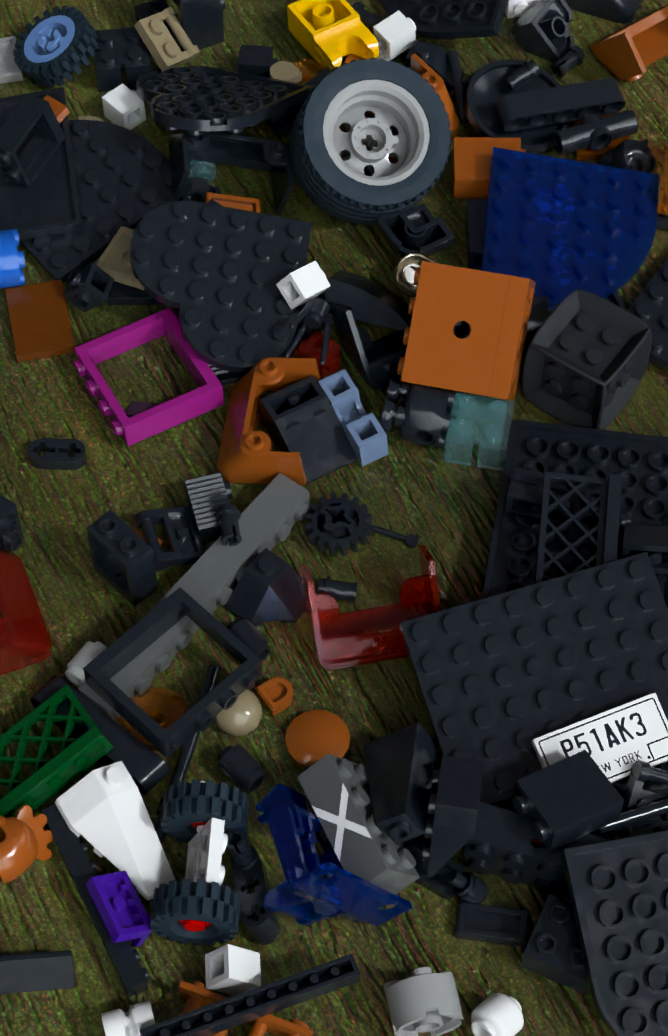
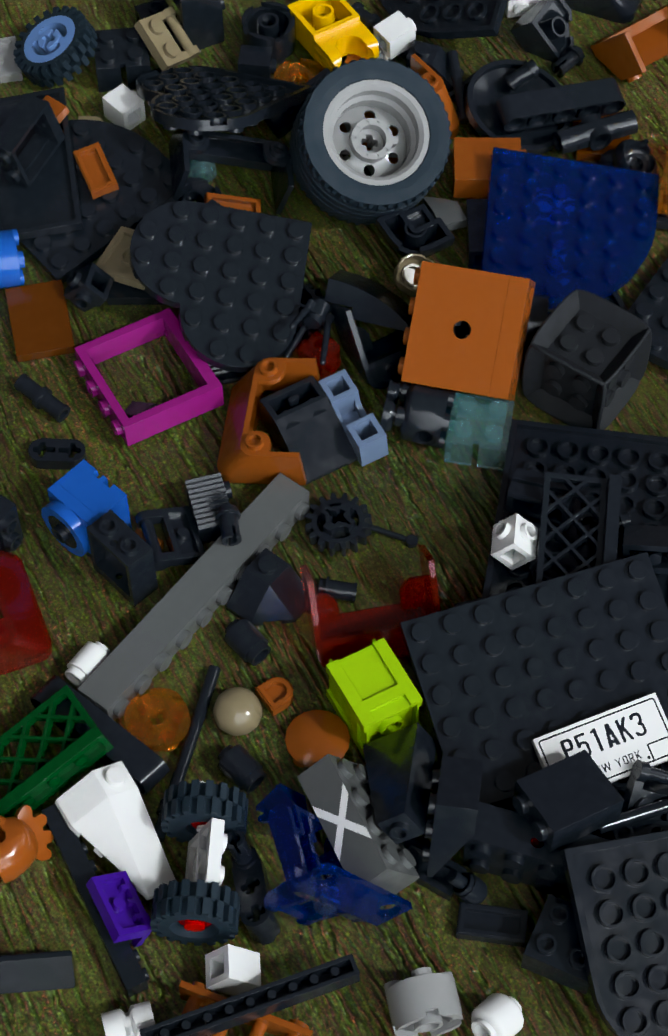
(42, 398): none -> black pin
(78, 502): none -> blue piece
(96, 170): none -> dark orange tile
(139, 638): black window -> none
(270, 27): none -> black brick
(285, 71): dark tan tile -> none
(303, 284): white brick -> none
(372, 693): none -> lime container
(447, 210): none -> dark grey slope
(514, 541): none -> white brick

